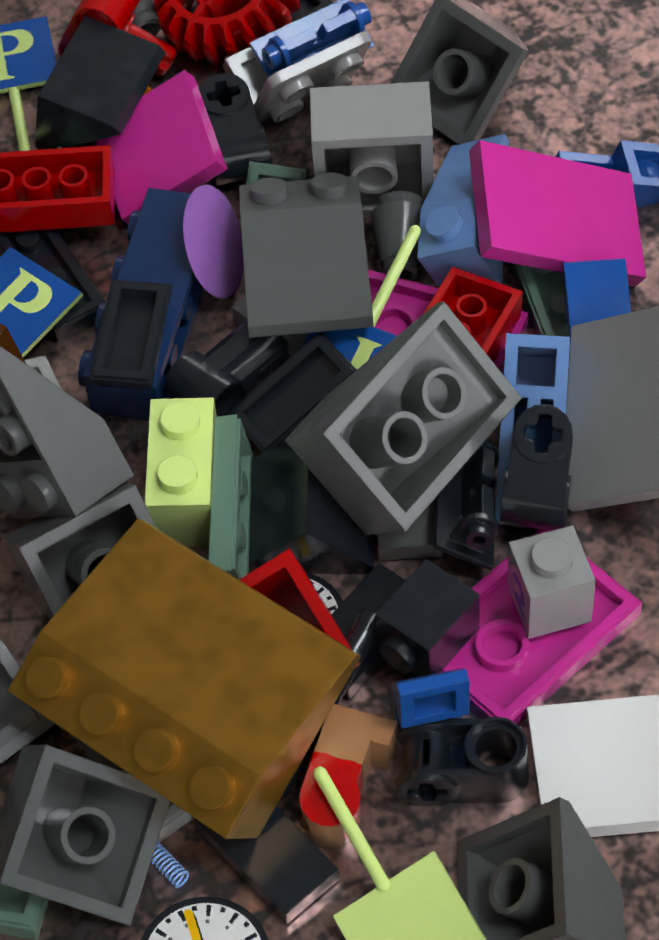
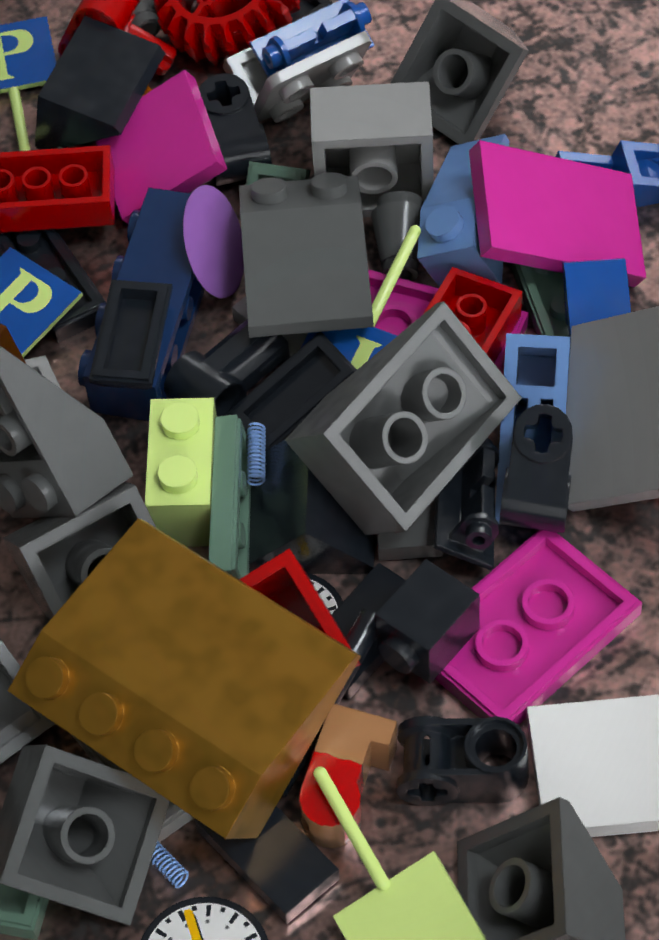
(254, 445): none -> light blue leg
(430, 698): blue slope -> none
(550, 581): light grey brick -> none

